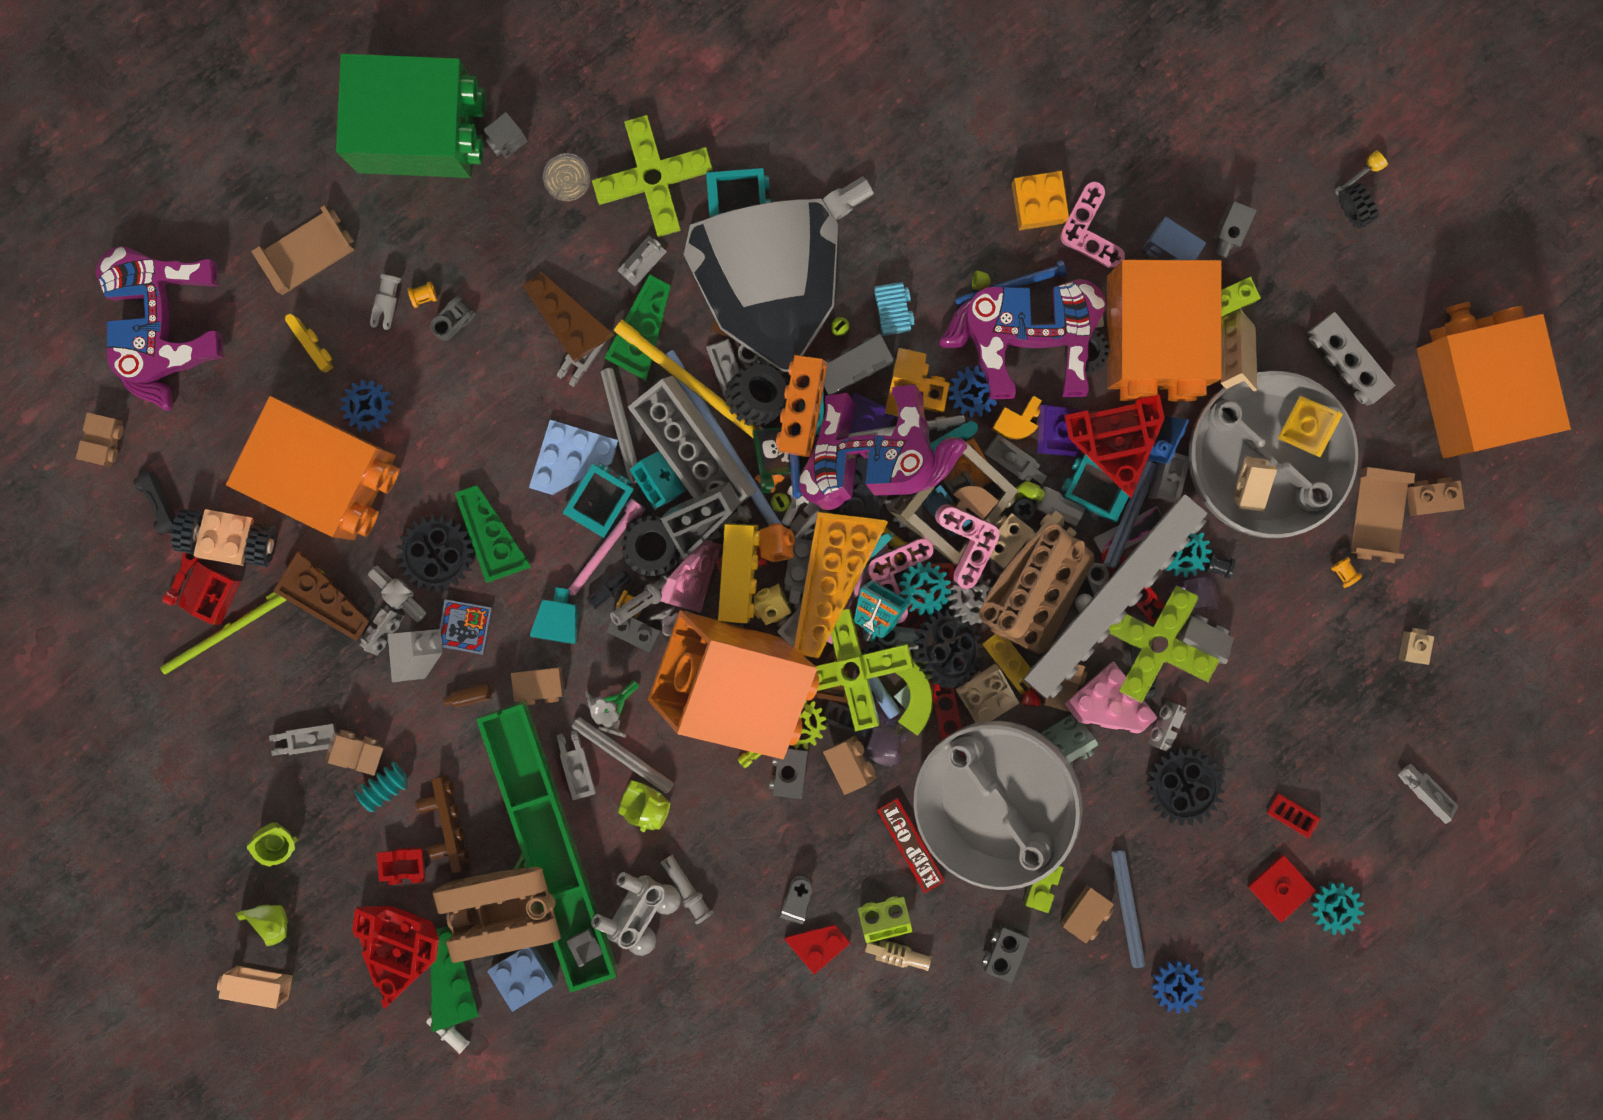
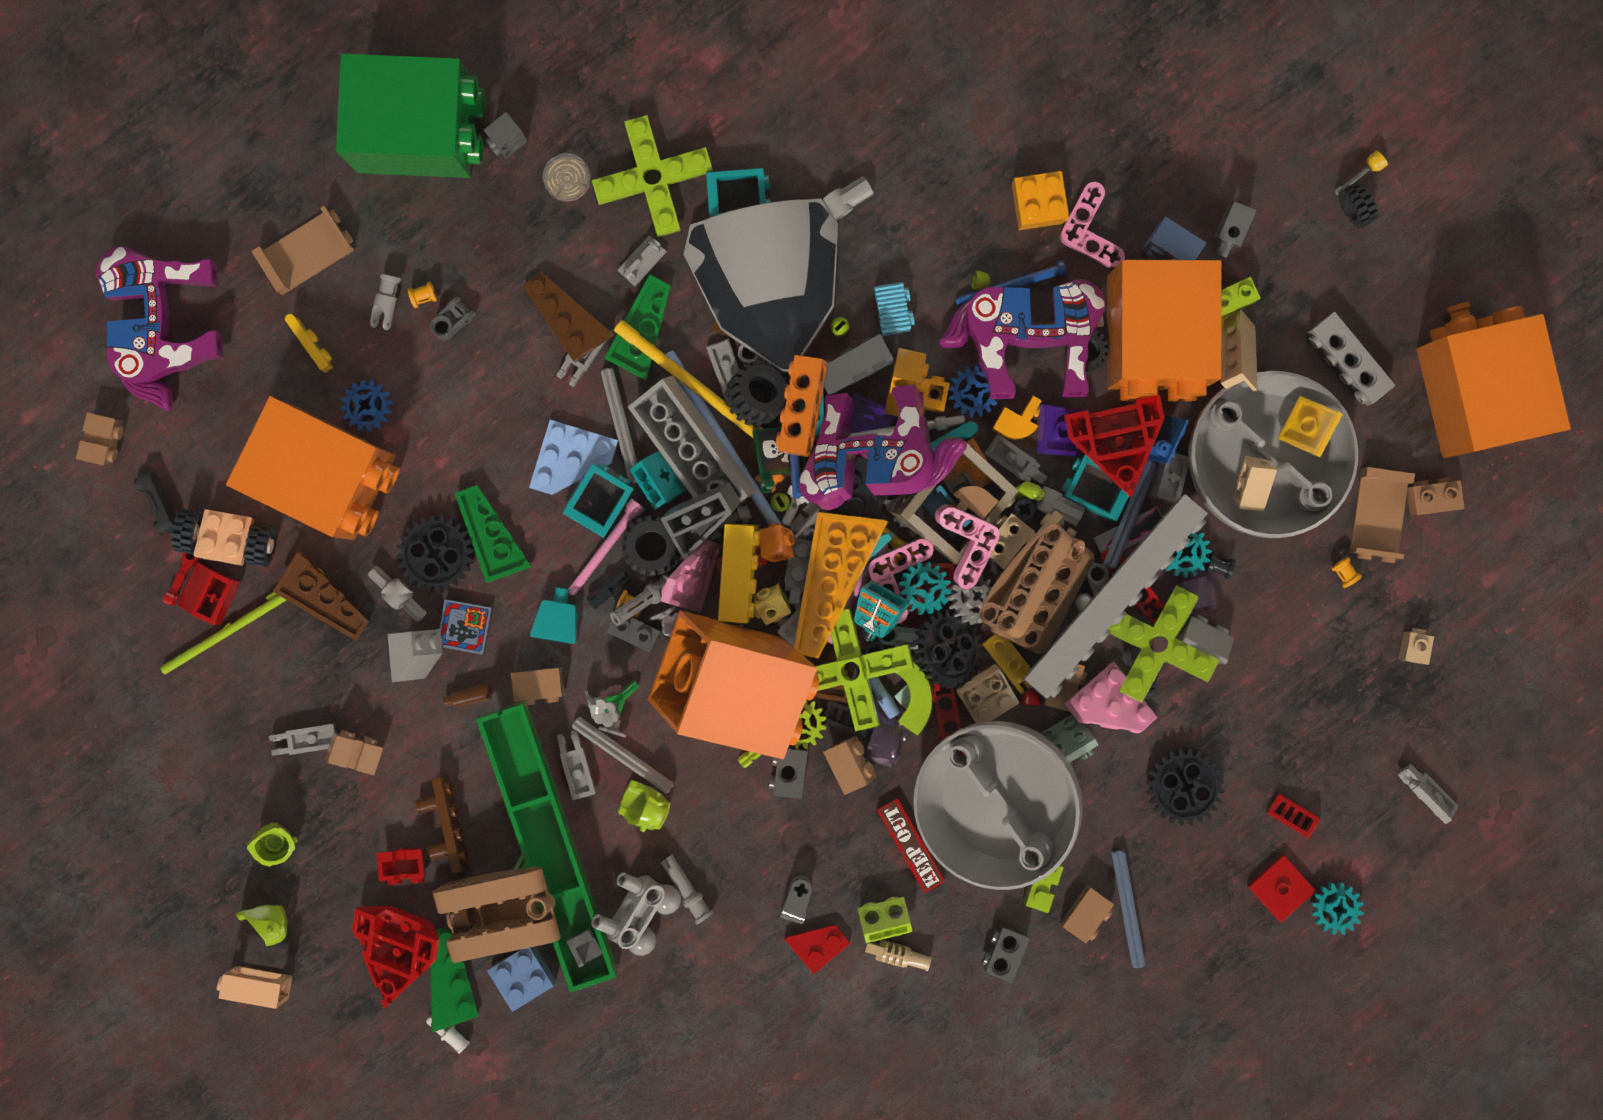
(376, 639): light grey hinge -> none
(383, 788): teal piece -> none
(1162, 735): light grey hinge -> none
(1187, 987): blue gear -> none

